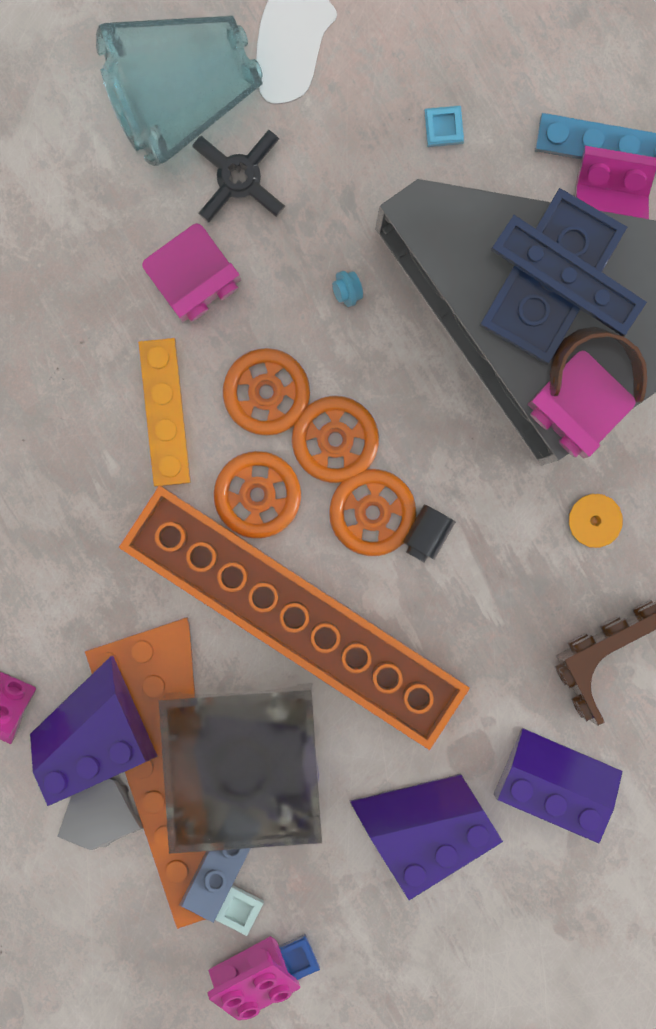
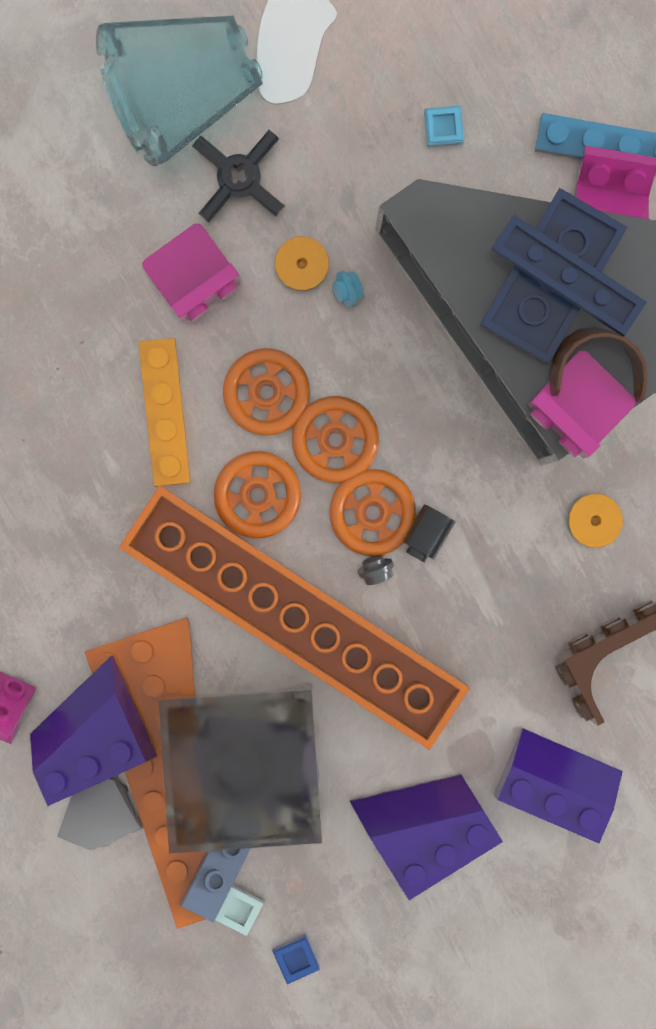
(252, 980): dark pink bracket -> none
(301, 263): none -> light orange piece
(376, 570): none -> dark grey plate

